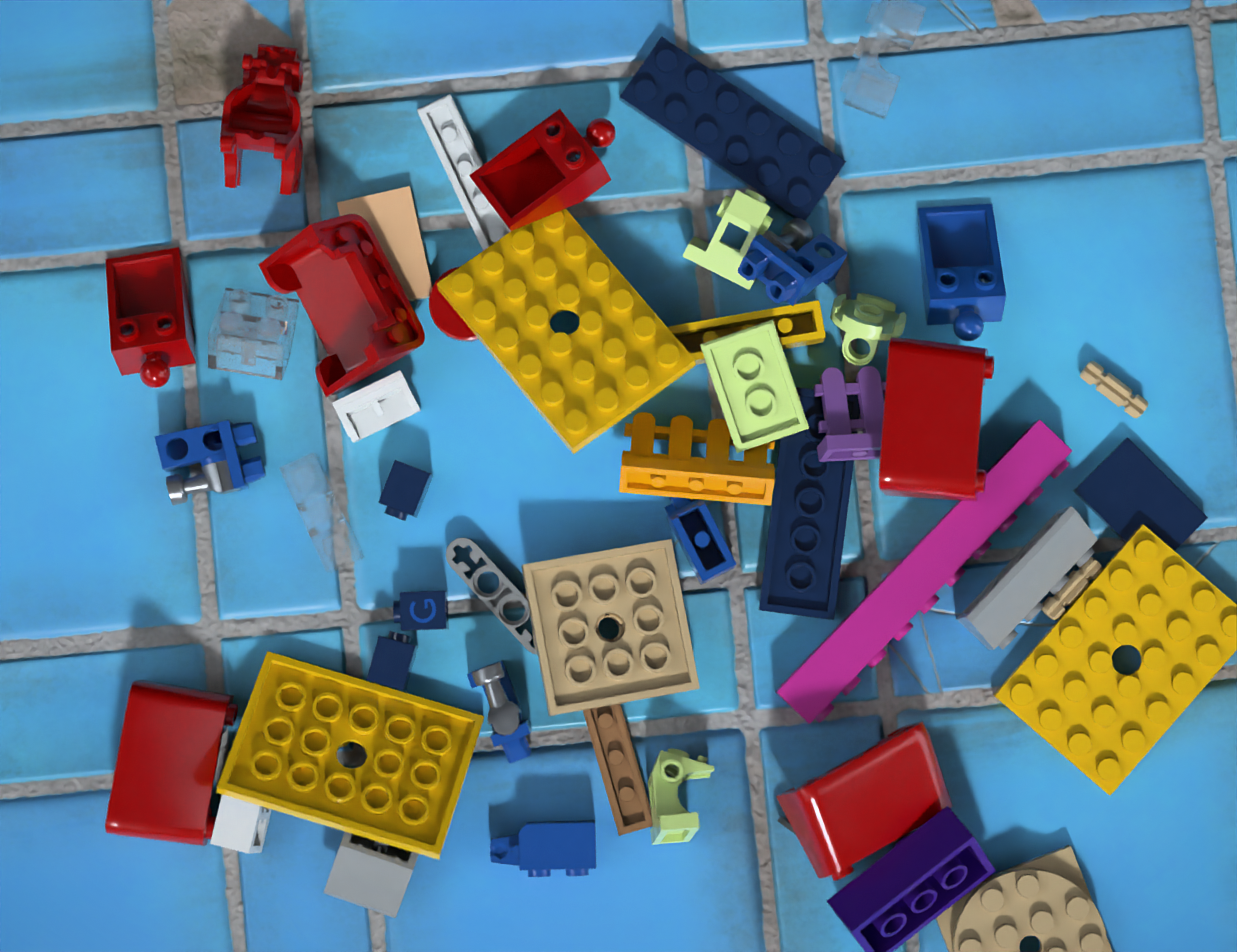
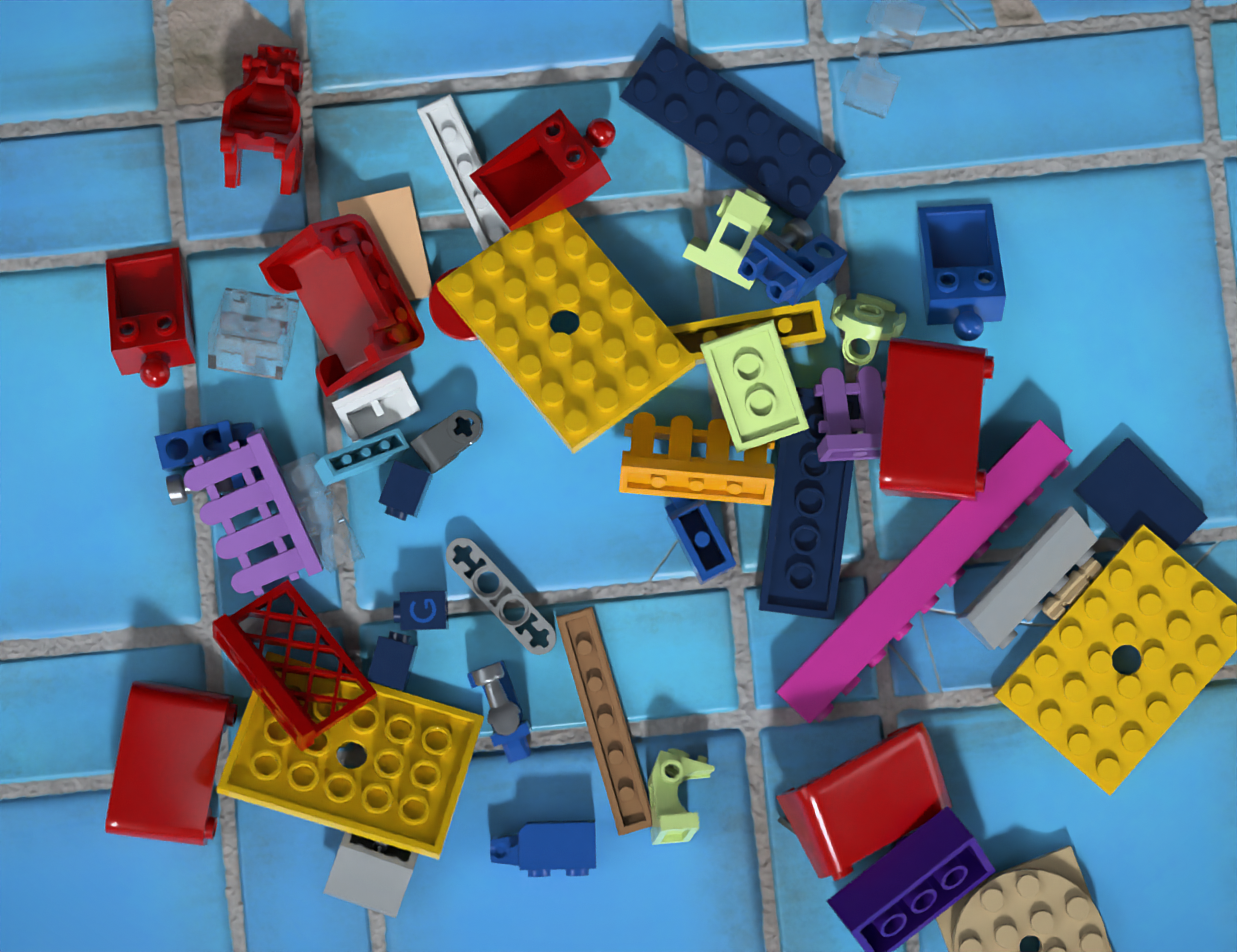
(240, 825): white hinge -> none
(254, 494): none -> medium lavender fence
(266, 682): none -> red fence
(361, 456): none -> medium azure piece
(442, 443): none -> dark grey piece
(642, 595): tan piece -> none
(1114, 389): tan axle -> none

